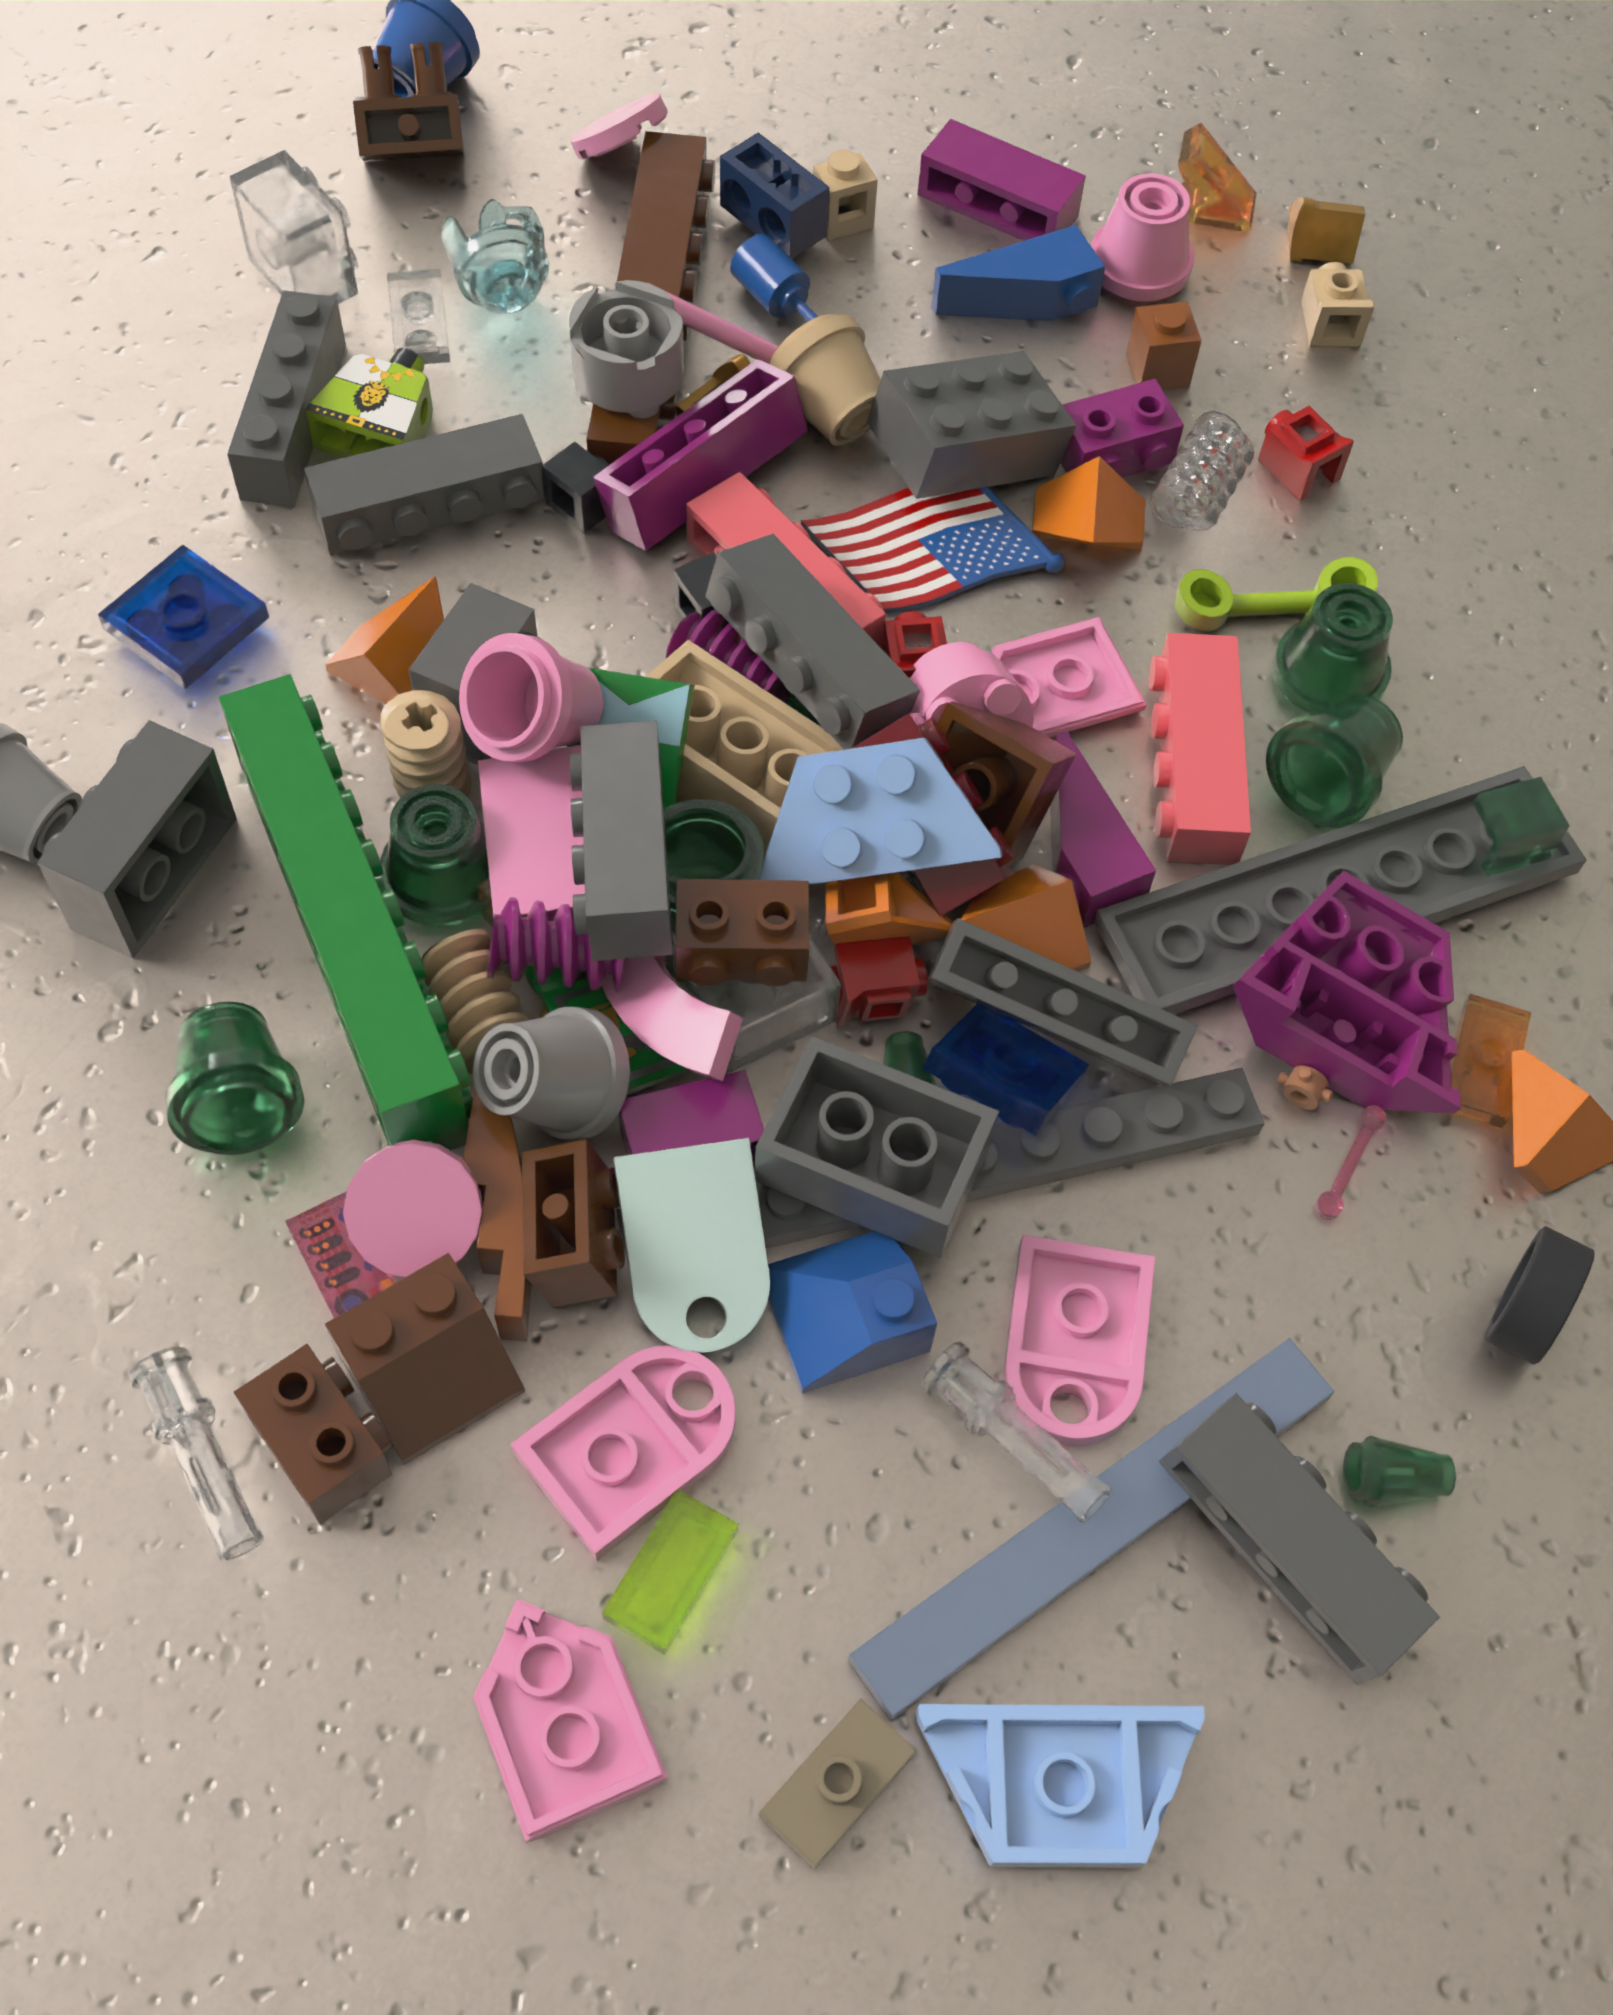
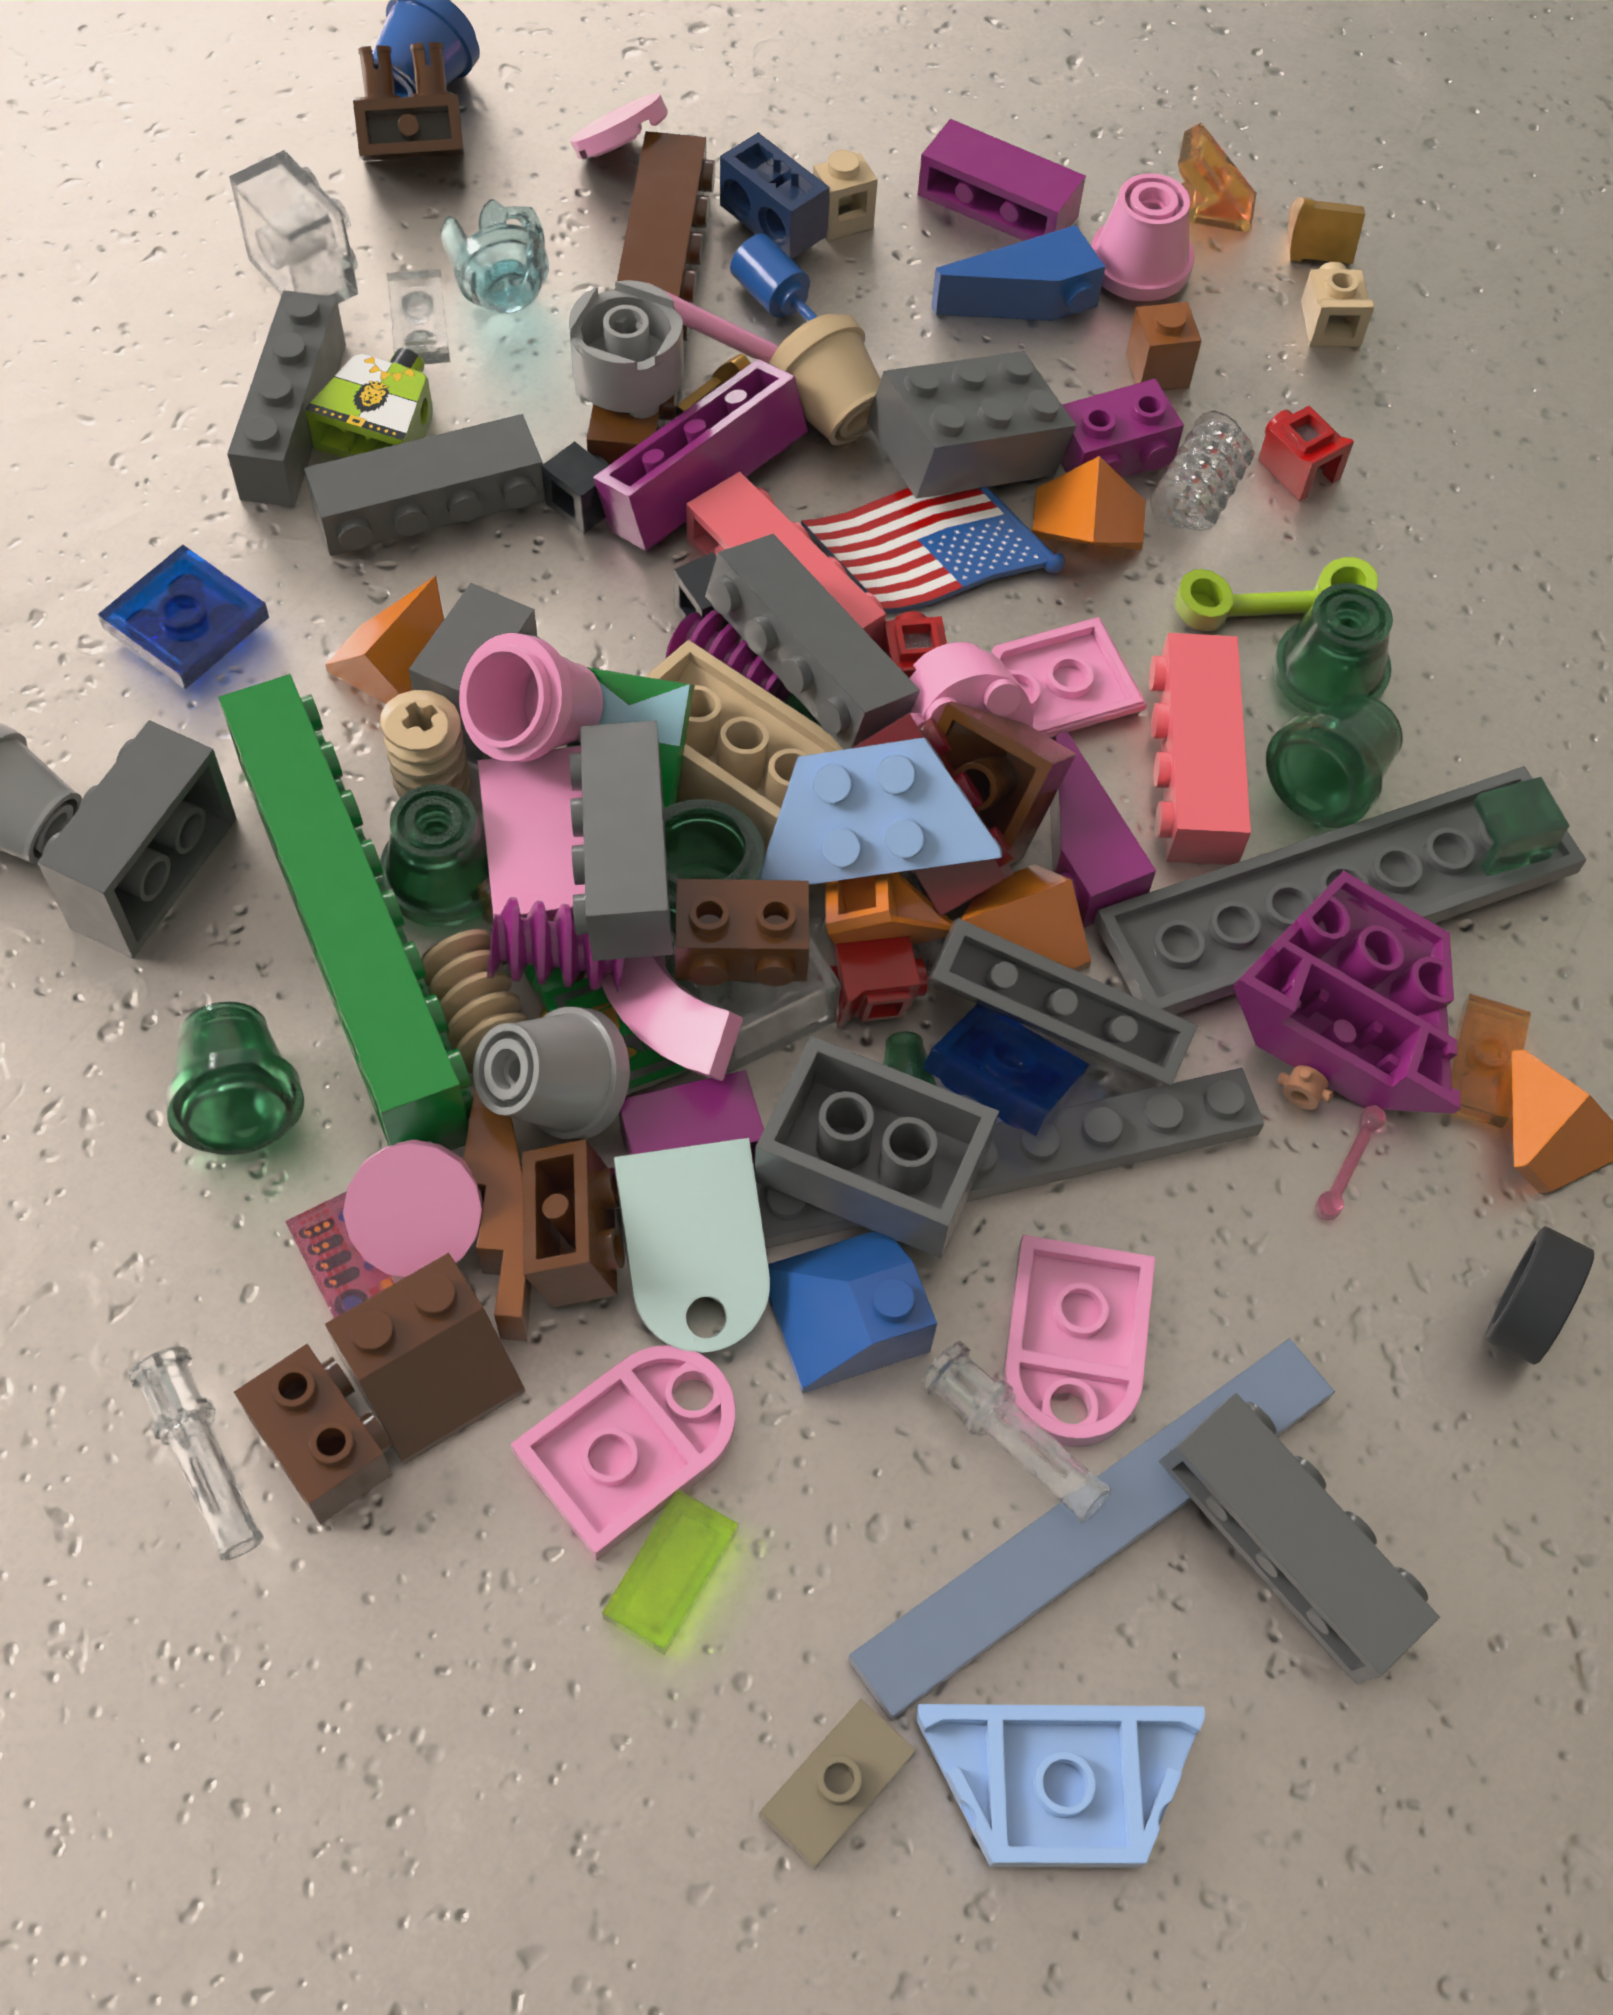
(563, 1722): bright pink tile -> none
(1395, 1473): clear green cone -> none

